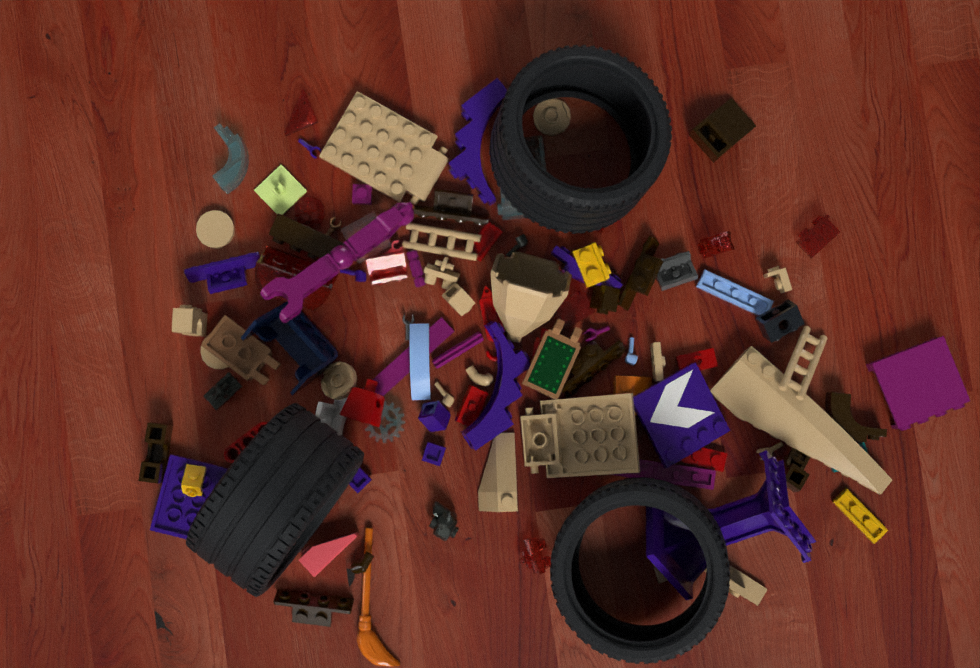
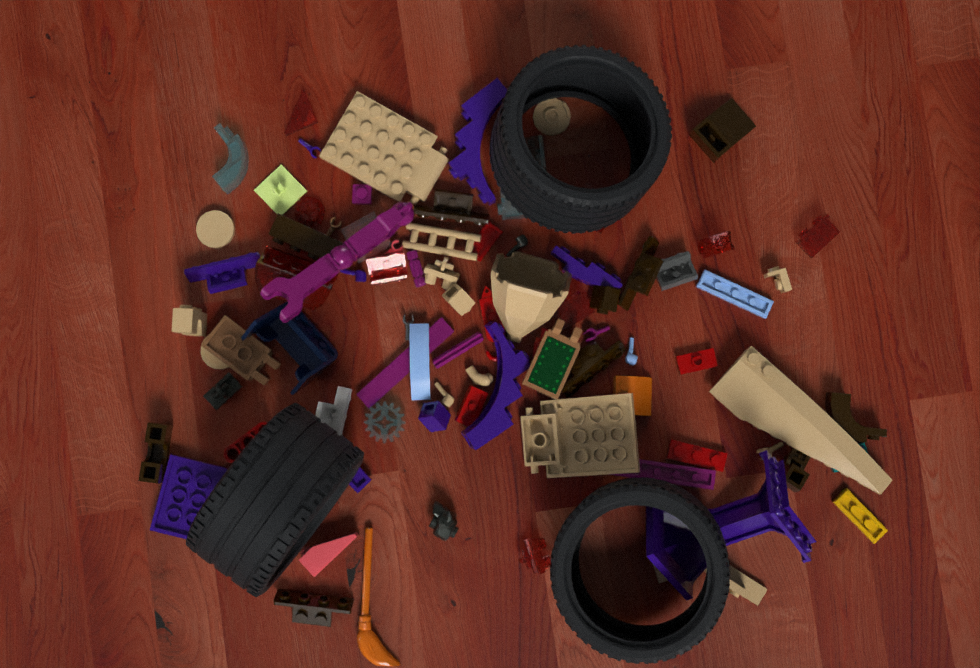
(193, 480): yellow bracket -> none
(338, 380): tan tile -> none
(361, 566): dark brown arm -> none
(364, 404): red torso -> none
(433, 454): dark purple plate -> none
(499, 480): tan wedge -> none
(591, 264): yellow bracket -> none
(658, 361): tan plate -> none
(679, 415): dark purple plate -> none
(785, 312): black brick -> none
(793, 366): tan bar -> none
(920, 383): magenta panel -> none

